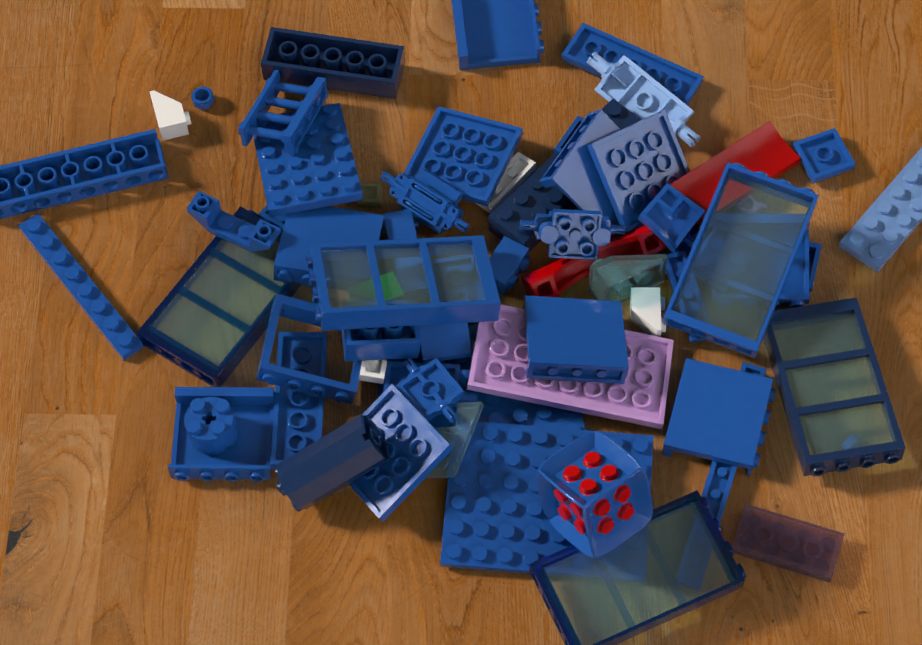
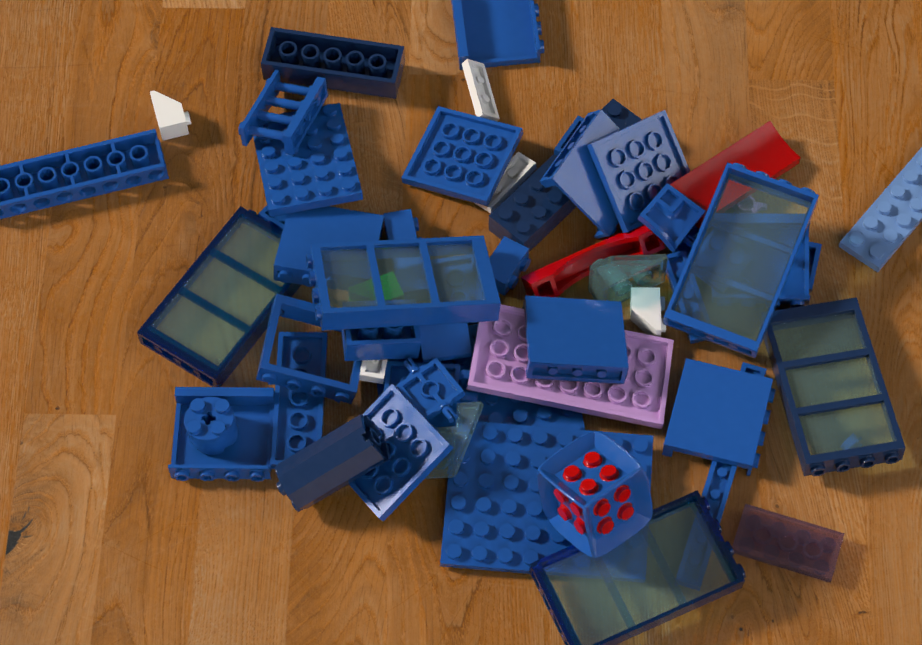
(81, 287): blue plate -> none
(202, 98): blue tile -> none
(230, 228): blue slope -> none
(371, 195): olive tile -> none
(429, 200): blue piece -> none
(480, 90): none -> white plate
(573, 232): blue piece -> none
(641, 94): light blue plate -> none
(673, 77): blue plate -> none
(823, 155): blue plate -> none

